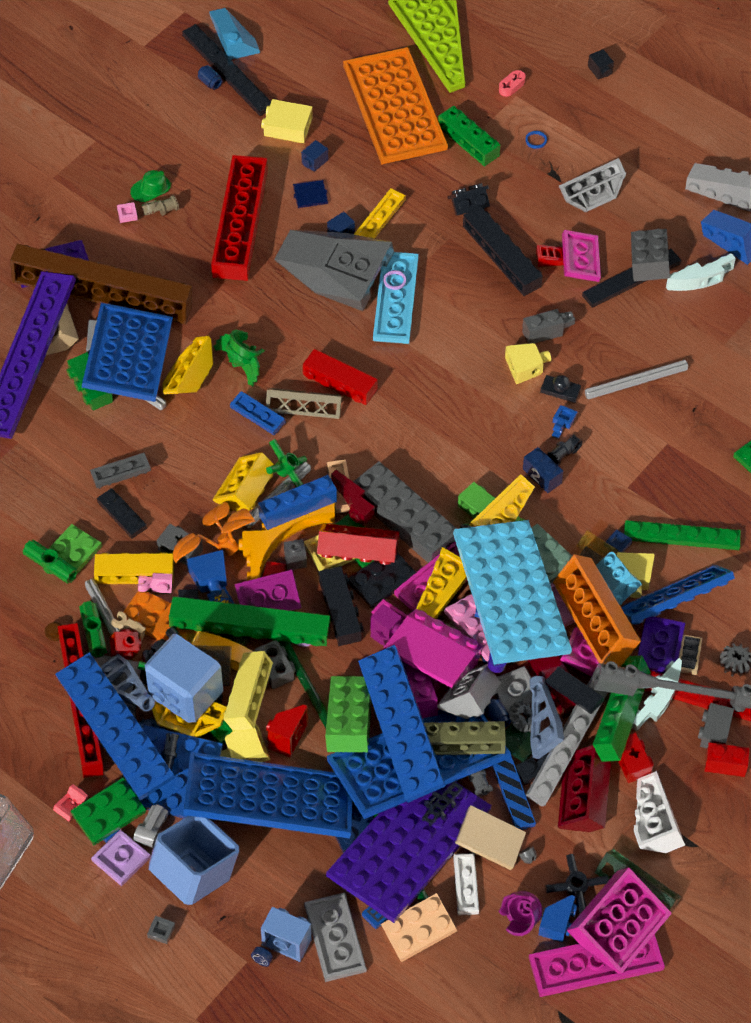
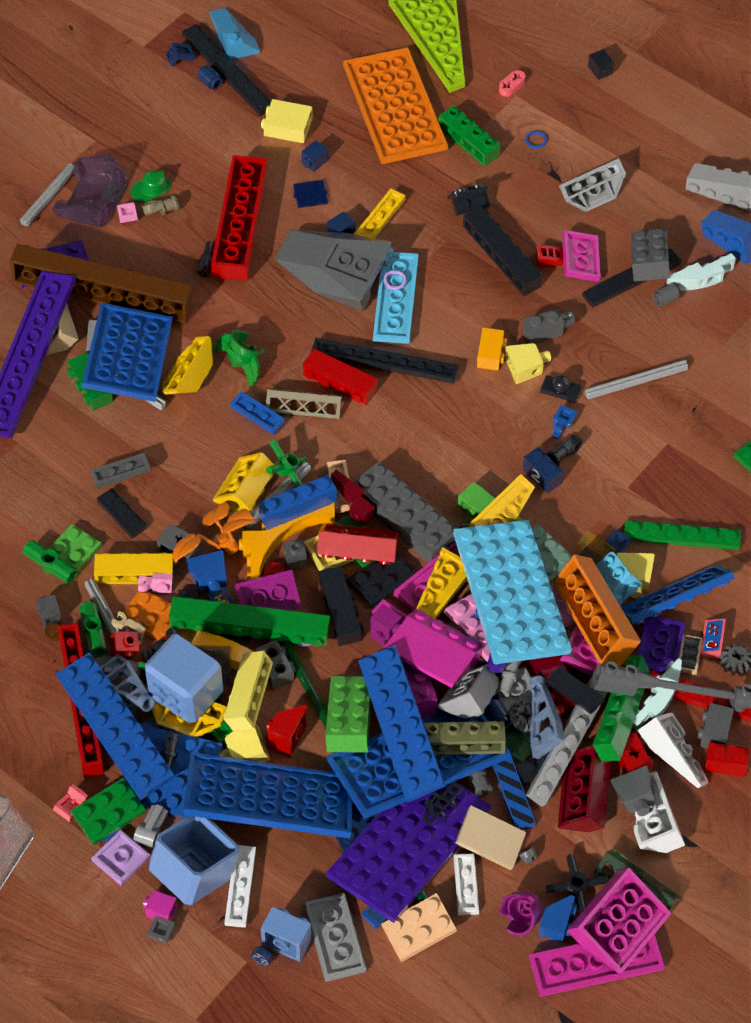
(47, 195): none -> light grey axle
(48, 610): none -> flat silver brick
(96, 193): none -> clear purple windscreen
(160, 905): none -> dark pink brick
(179, 52): none -> dark blue bracket
(206, 259): none -> black pin
(240, 887): none -> white plate
(388, 360): none -> black plate
(490, 349): none -> light orange brick
(508, 678): none -> light grey pin
(635, 791): none -> dark grey torso
(665, 738): none -> white wedge
(666, 295): none -> dark grey brick
(712, 638): none -> slope

